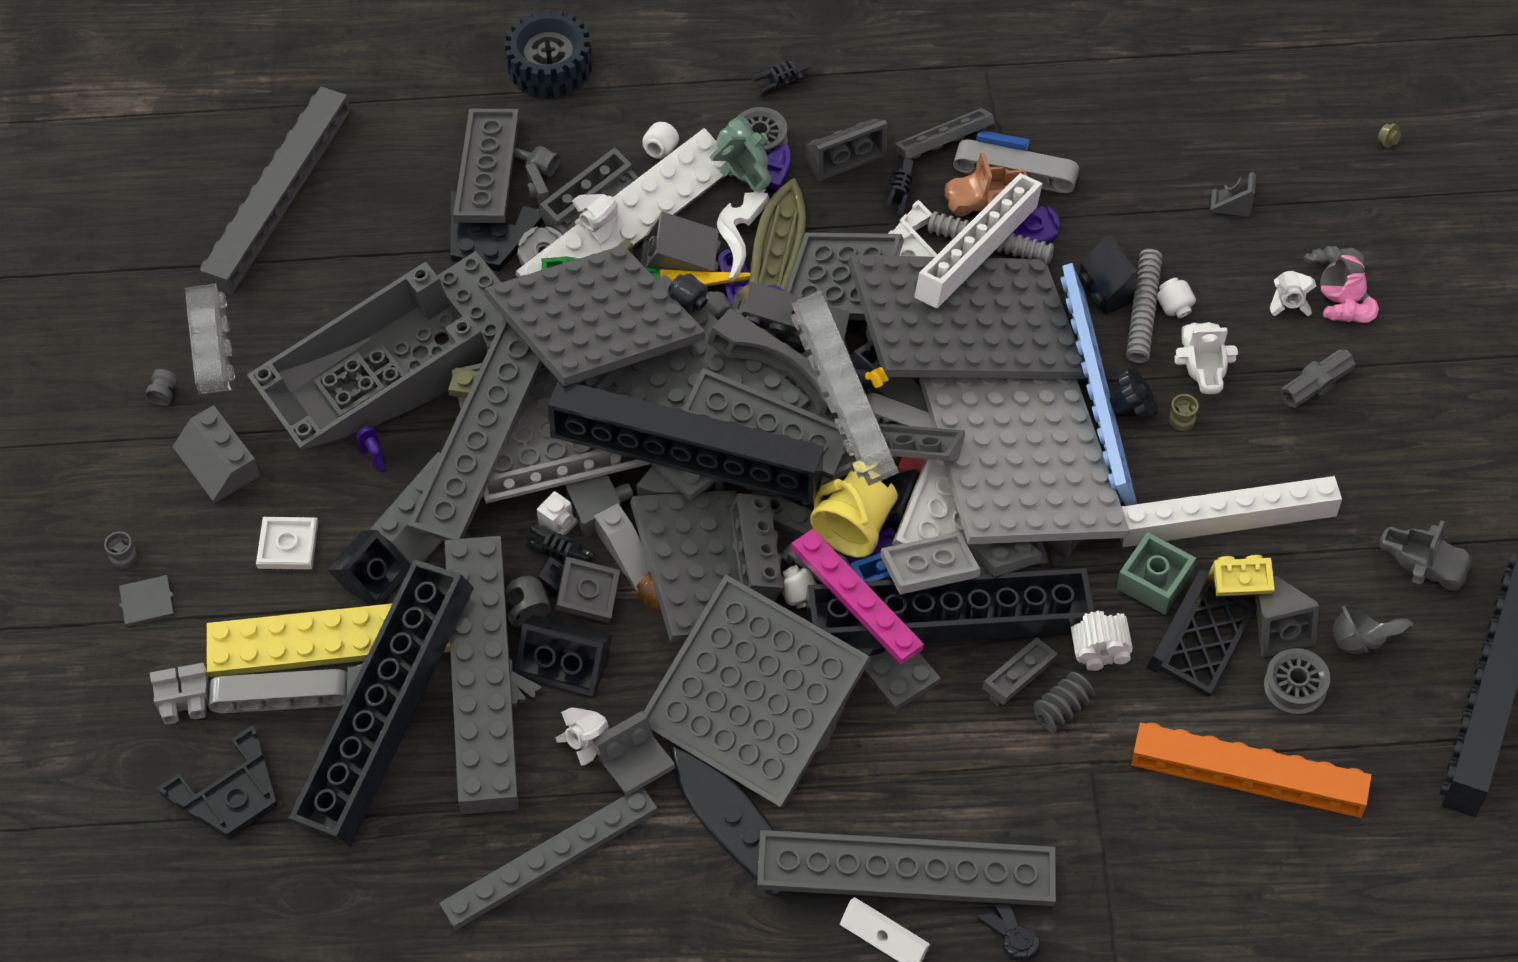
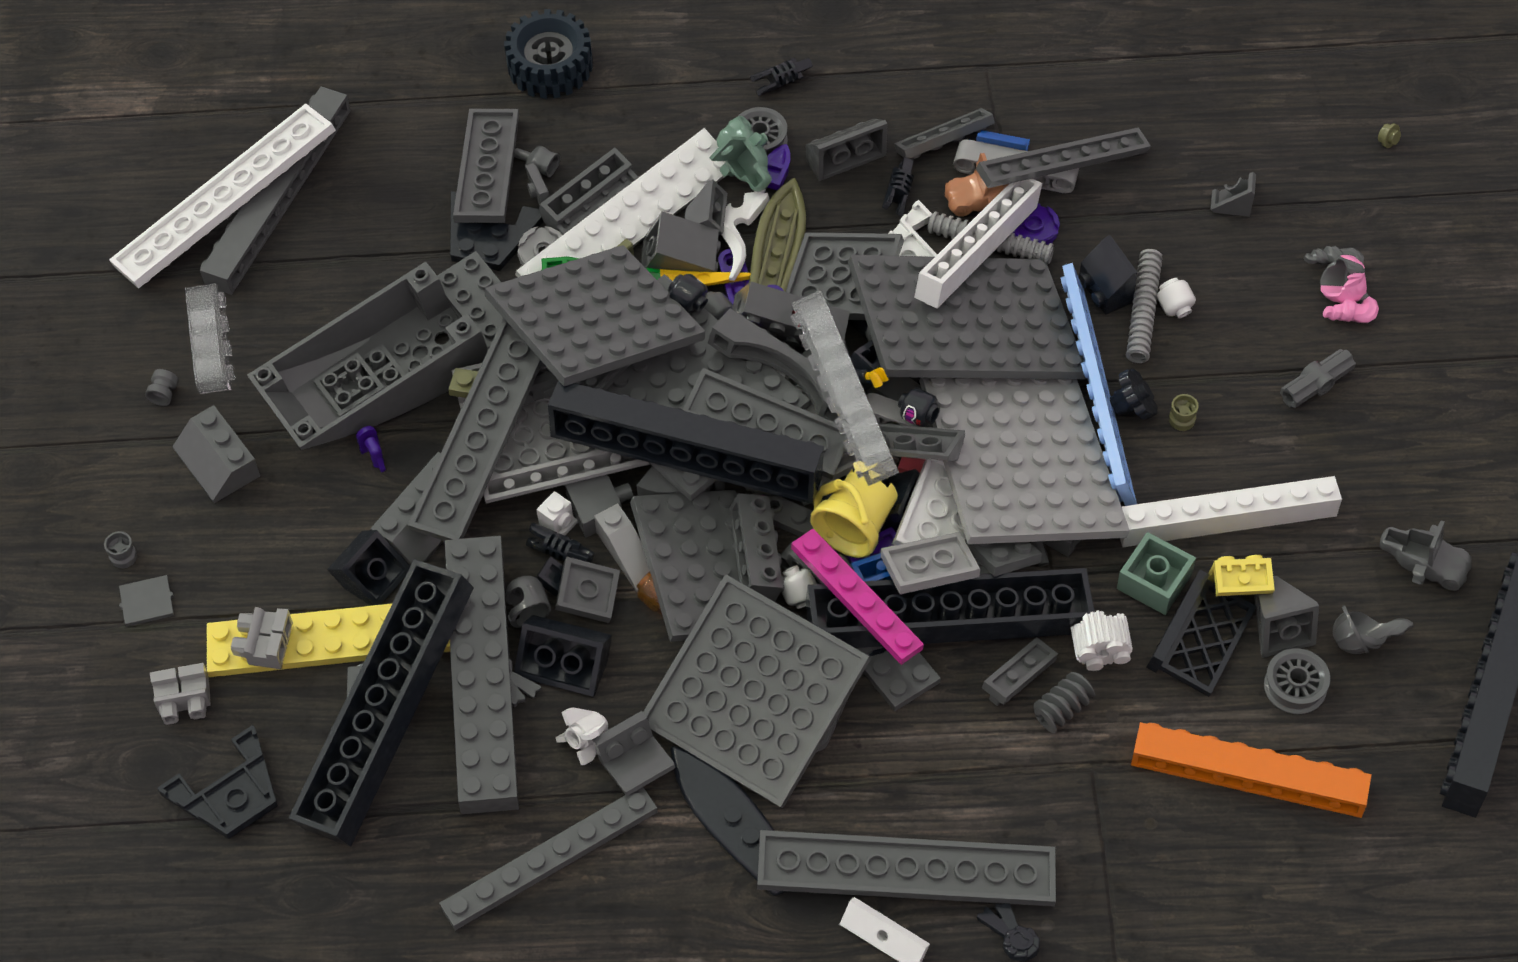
(222, 195): none -> white plate
(266, 637): none -> light grey hips
(278, 691): light grey beam -> none
(287, 543): white tile -> none
(598, 213): white brick -> none
(660, 140): white head -> none
(709, 207): none -> dark grey slope
(919, 407): none -> black head
(1062, 157): none -> dark grey plate
(1206, 355): white piece -> none
(1292, 292): white brick -> none

